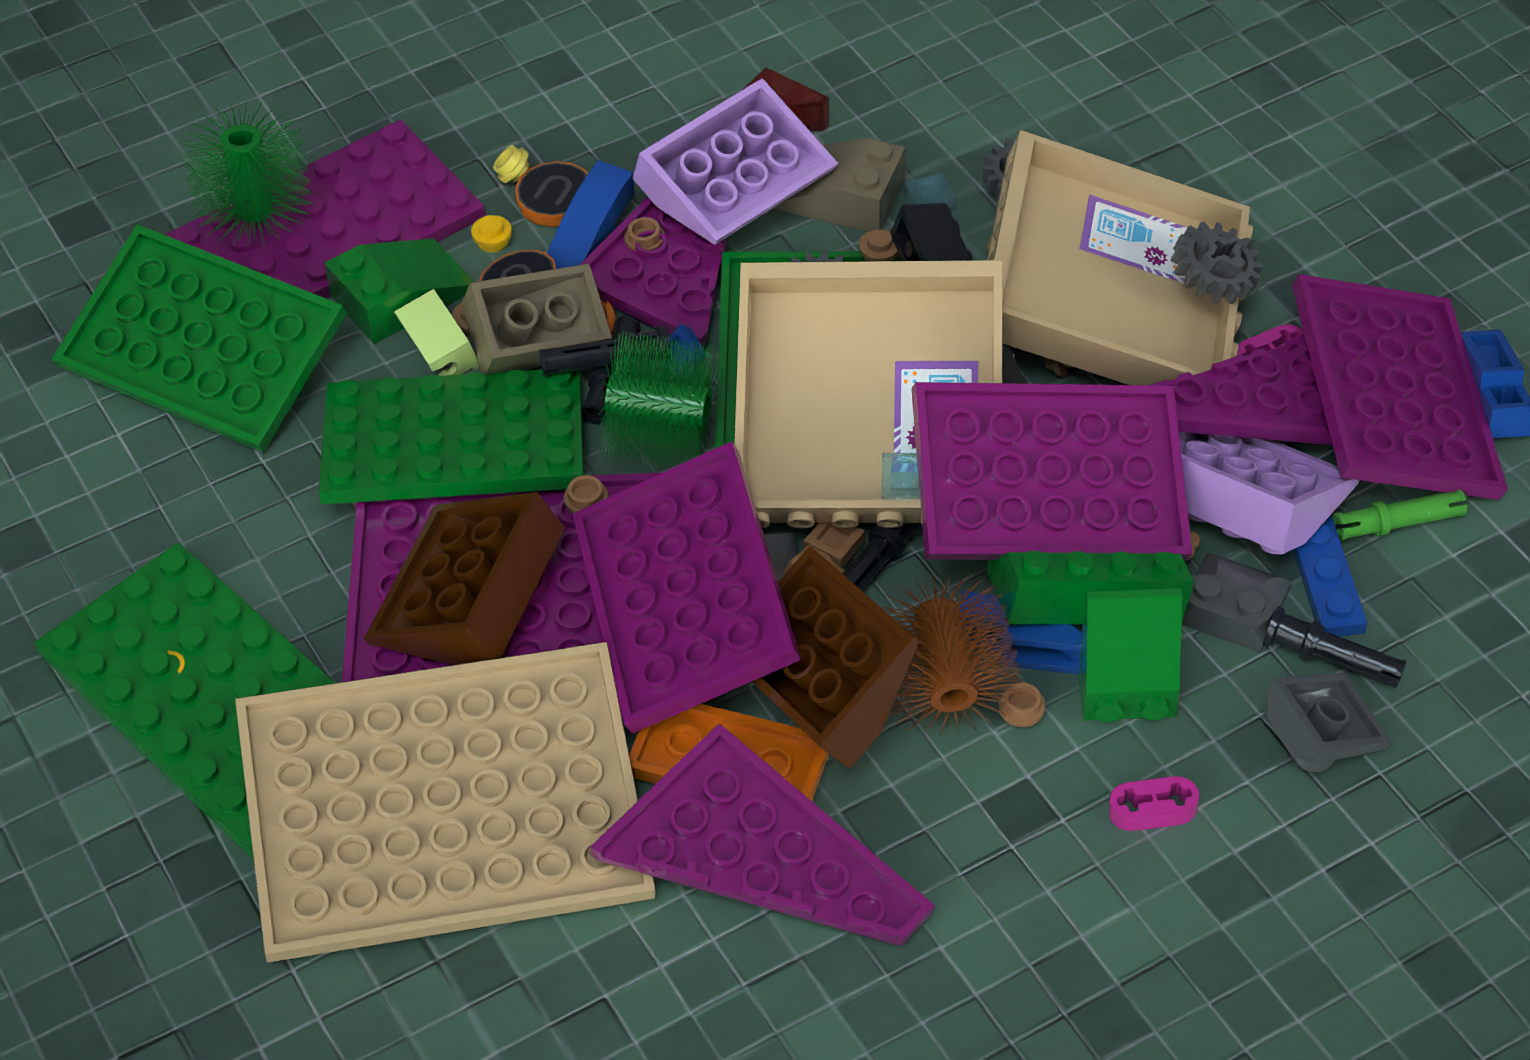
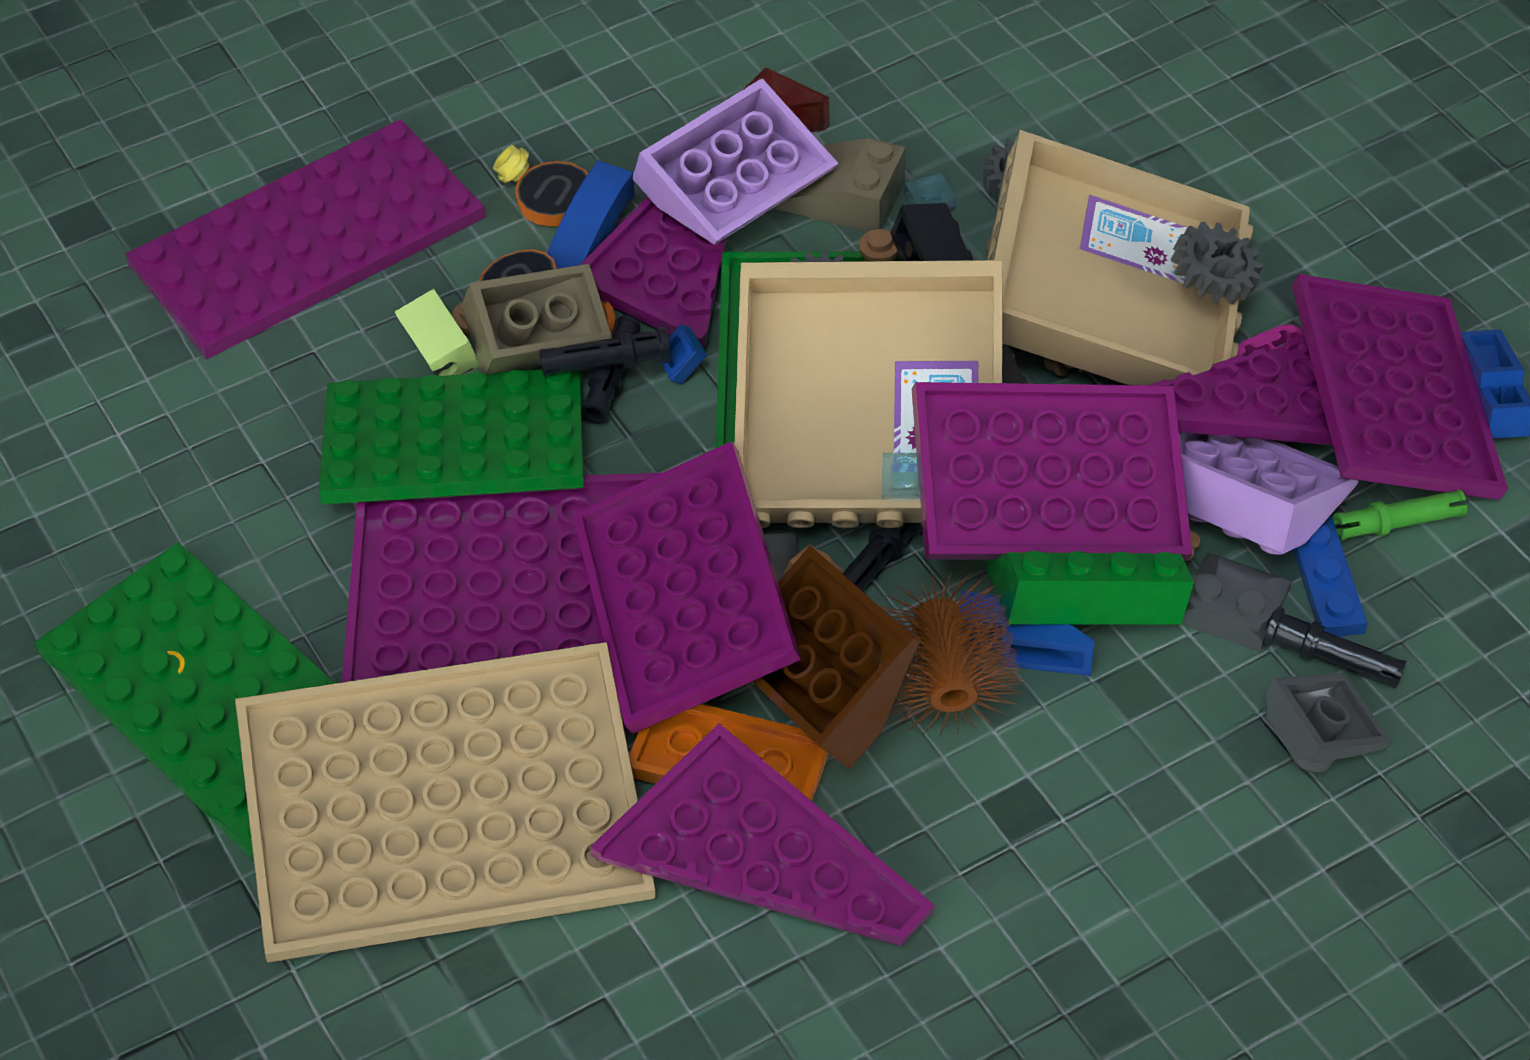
(200, 337): green plate -> none
(247, 173): green piece -> none
(386, 276): green slope -> none
(468, 579): reddish brown slope -> none
(491, 233): yellow plate -> none
(583, 492): medium nougat plate -> none
(640, 225): medium nougat plate -> none
(658, 400): green piece -> none
(836, 542): medium nougat plate -> none
(1028, 707): medium nougat plate -> none
(1130, 654): green slope -> none
(1153, 803): dark pink beam -> none

